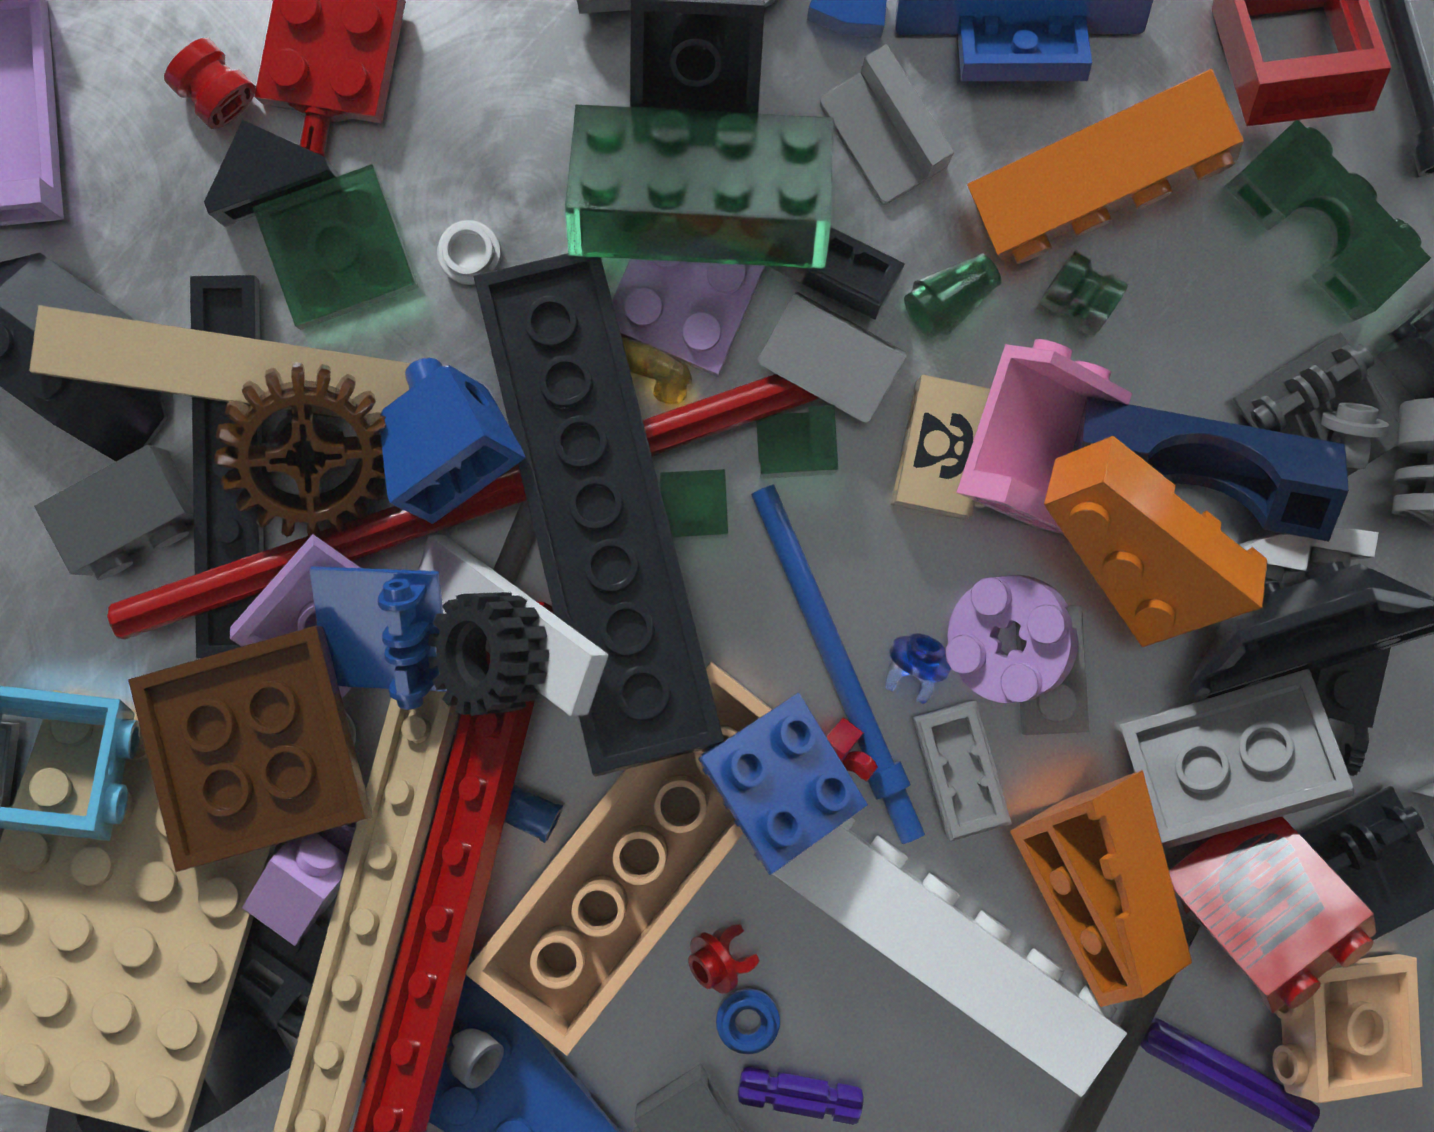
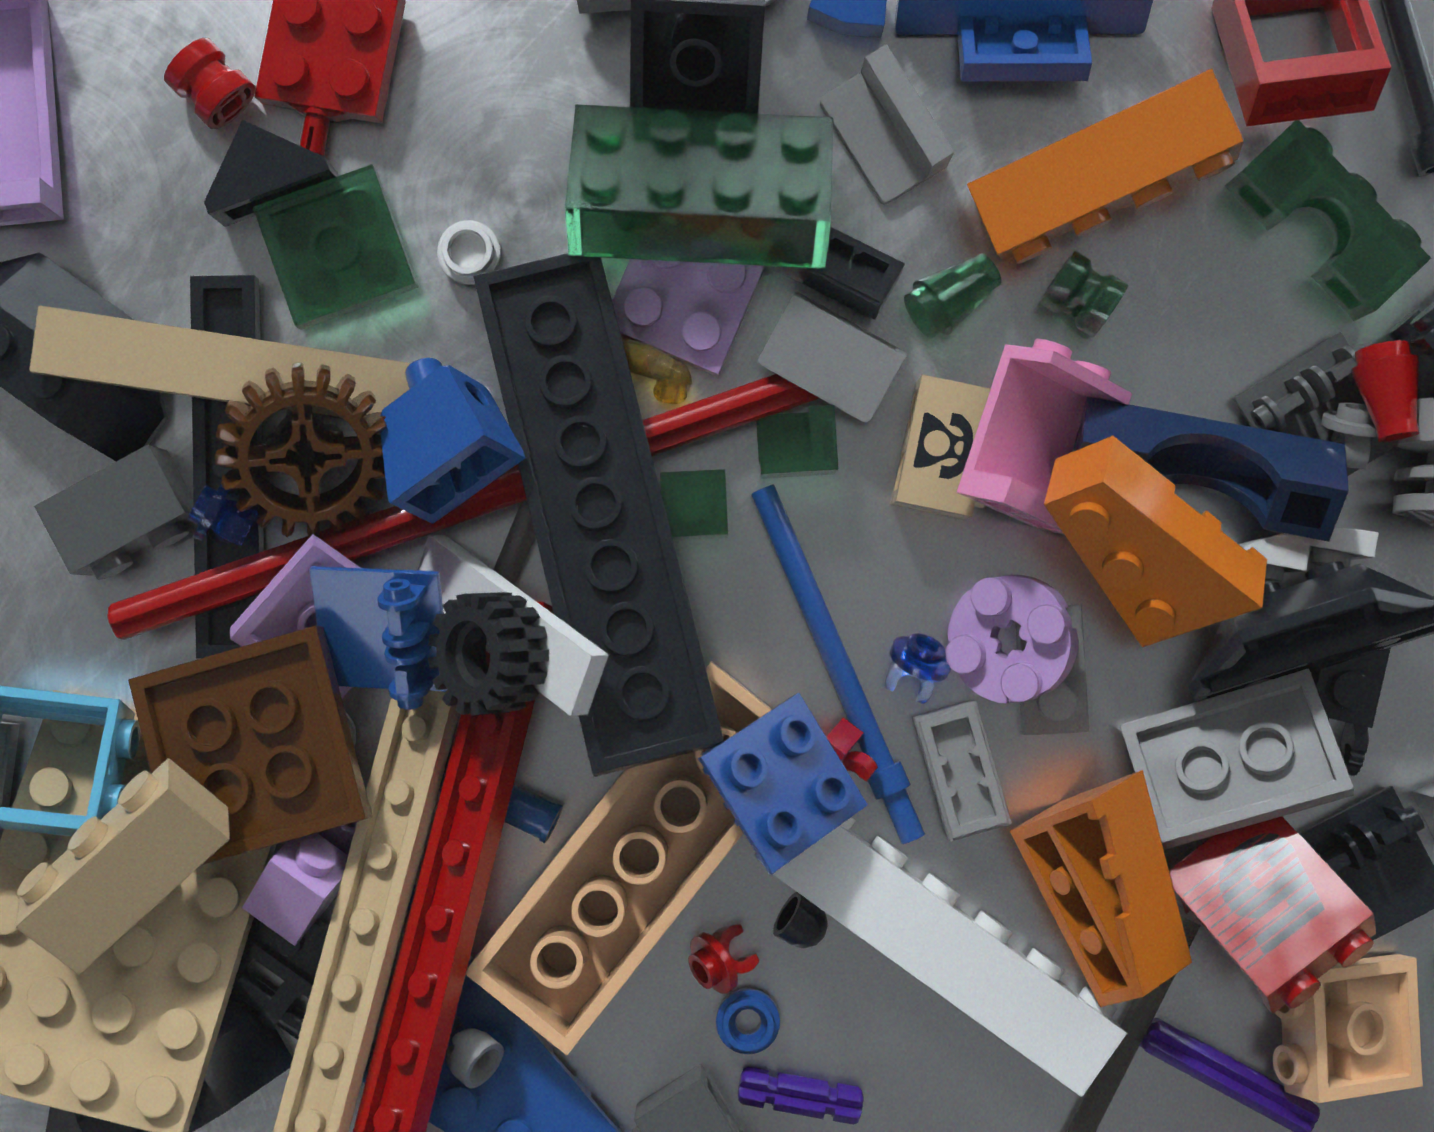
(121, 865): none -> tan brick
(221, 515): none -> clear blue plate
(800, 922): none -> black hinge
(1389, 387): none -> red cone

